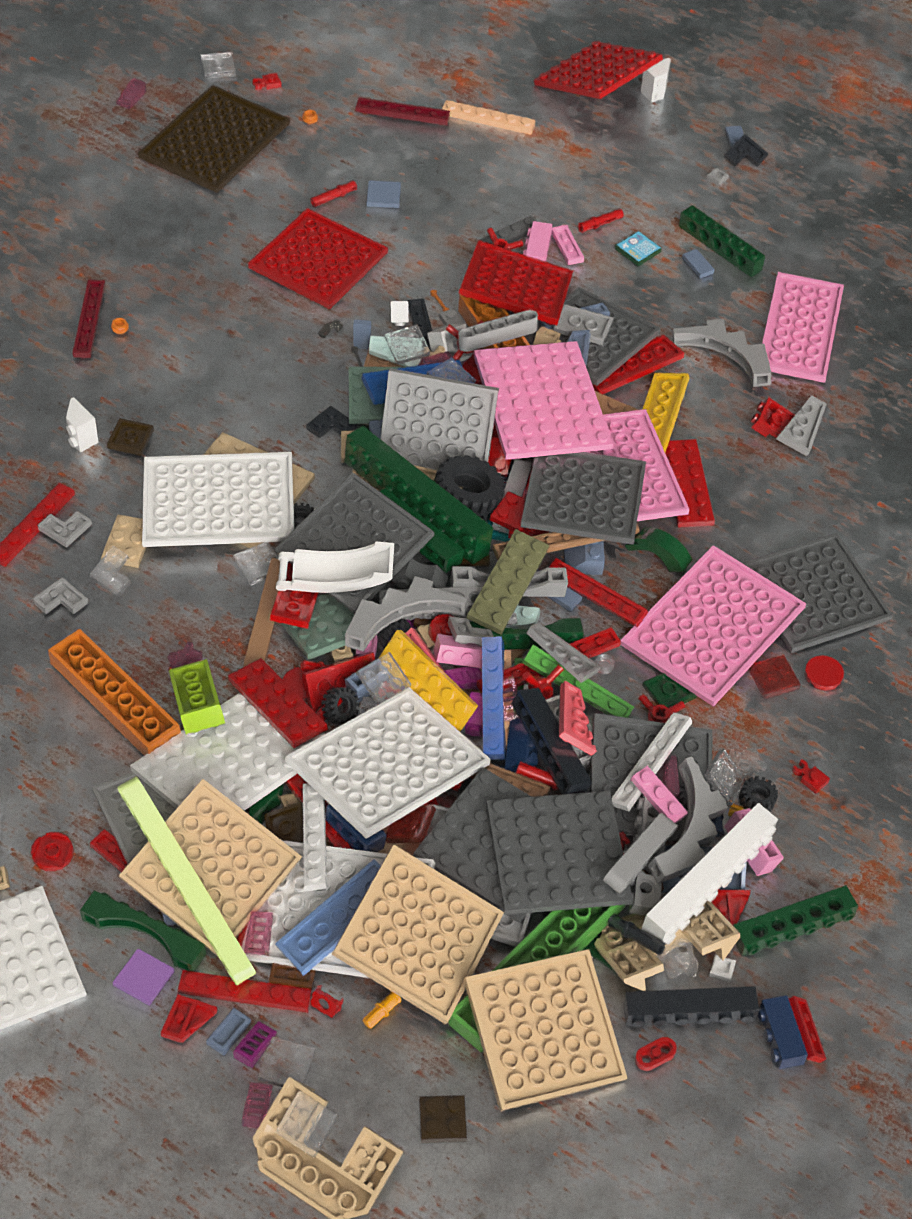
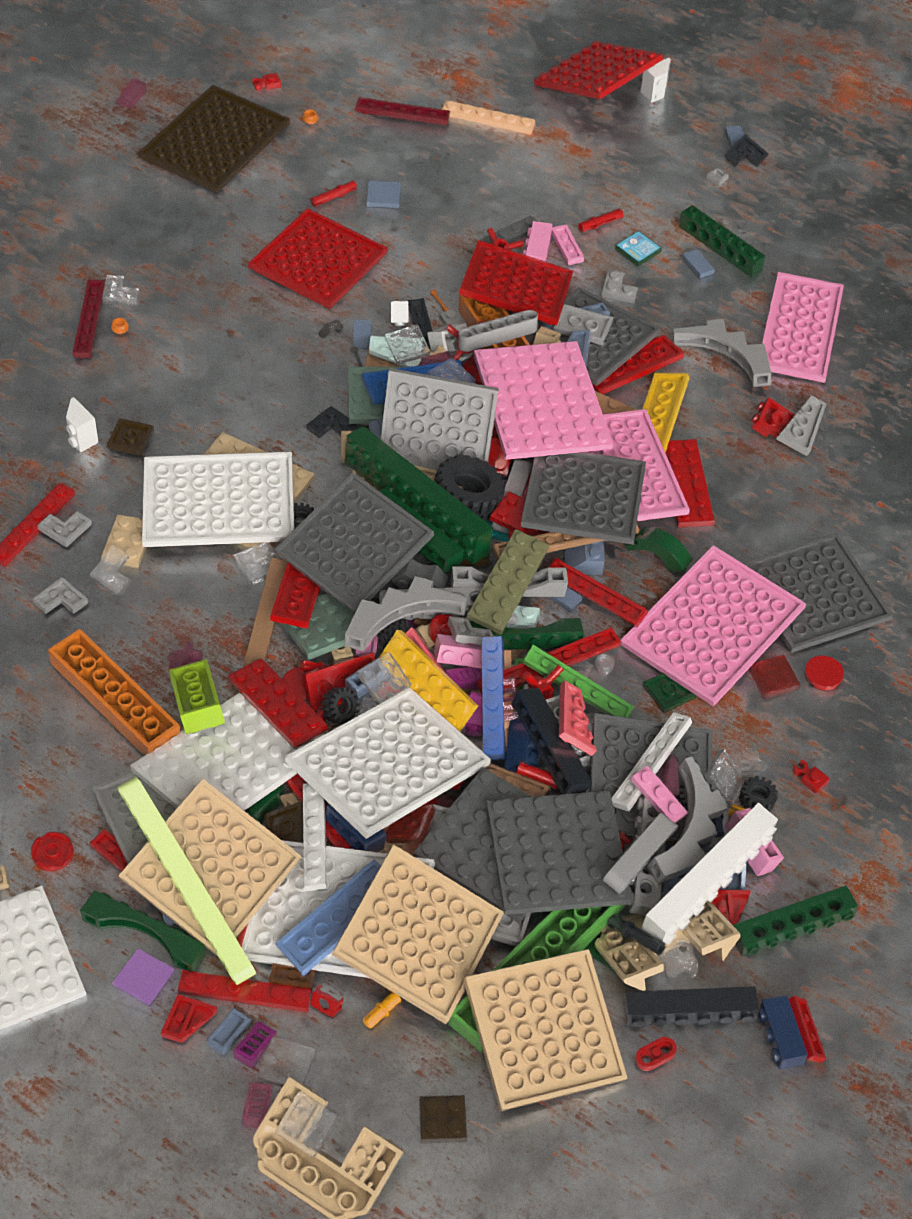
(116, 294): none -> clear plate
(218, 65): clear plate -> none
(250, 941): clear pink slope -> none
(337, 569): white windscreen -> none
(569, 657): light grey wing -> none
(616, 290): none -> light grey plate
(660, 712): red bar -> none
(722, 969): white tile -> none

